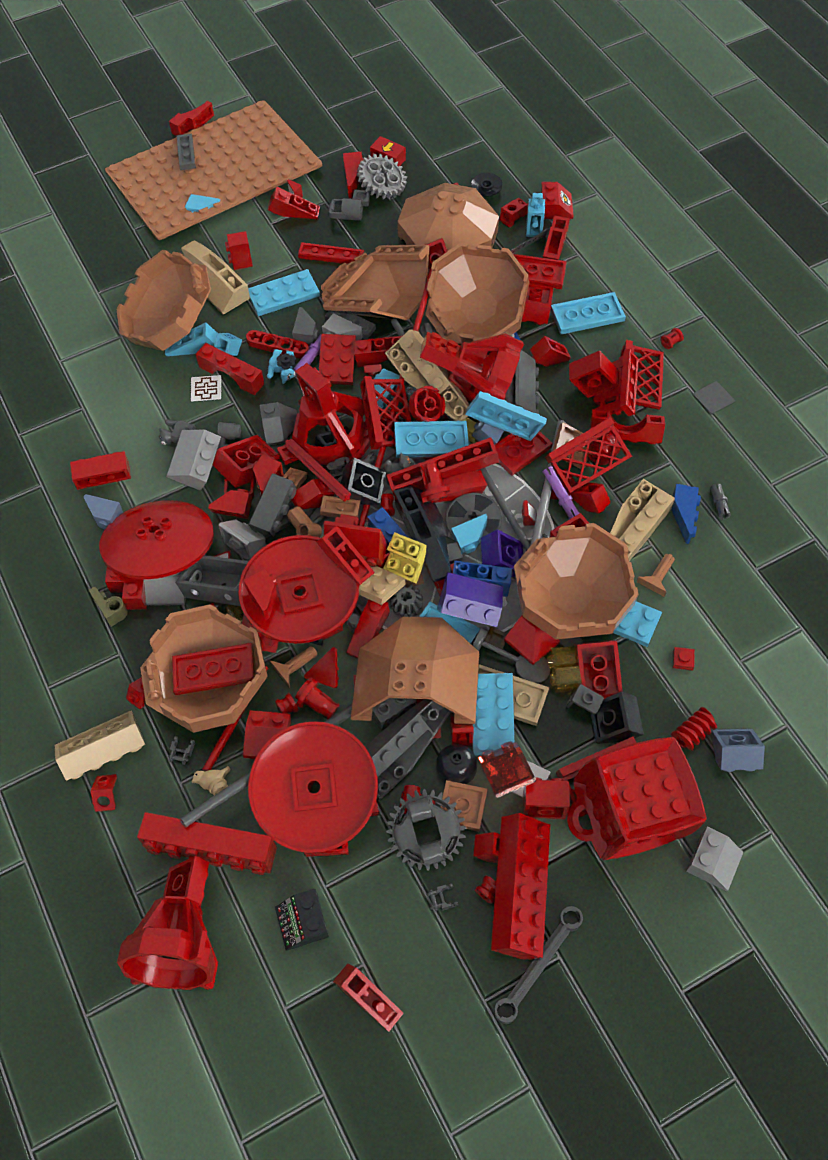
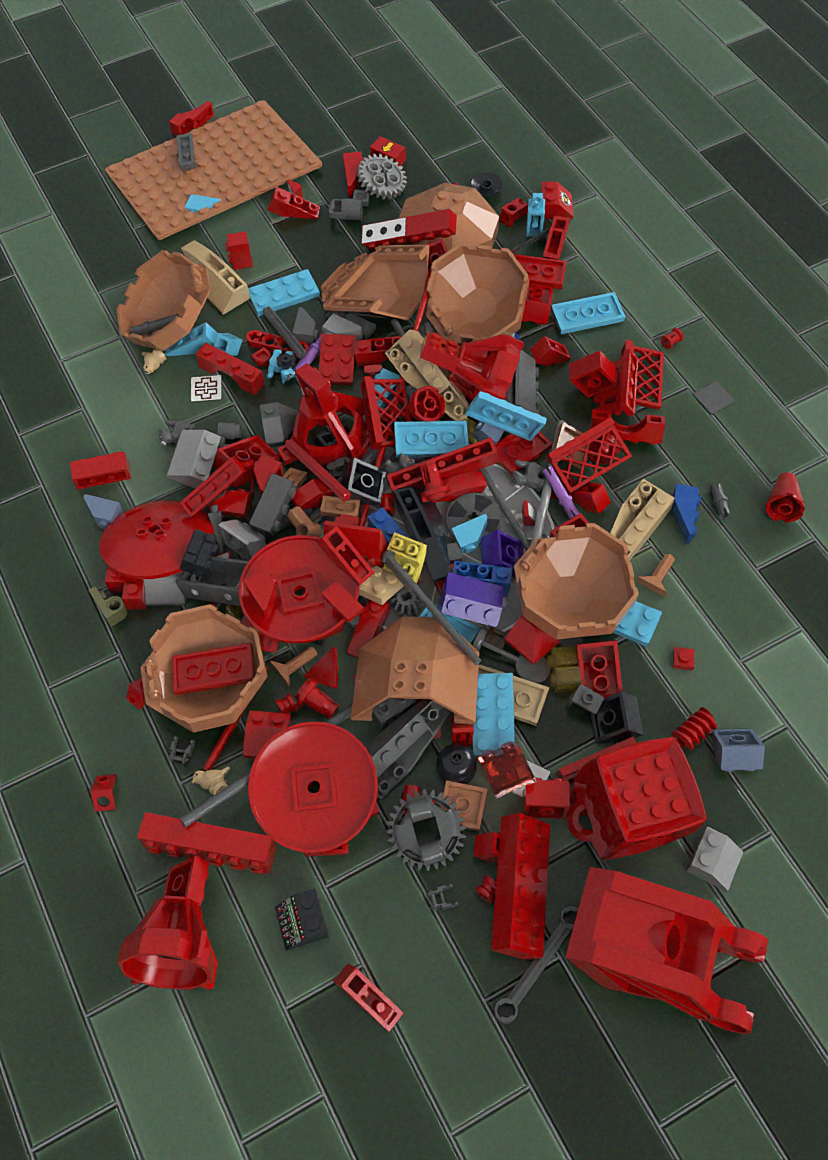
(98, 745): tan slope -> none
(149, 327): none -> dark grey pin
(153, 360): none -> tan animal
(198, 552): none -> black brick
(215, 485): none -> red fence
(215, 519): none -> dark grey piece
(261, 357): none -> red tile
(285, 332): none -> dark grey axle
(328, 253): red tile -> none
(342, 601): none -> red tile
(409, 583): none -> dark grey bar
(410, 229): none -> red brick
(530, 477): none -> dark grey animal
(660, 945): none -> red piece
(785, 499): none -> red cone

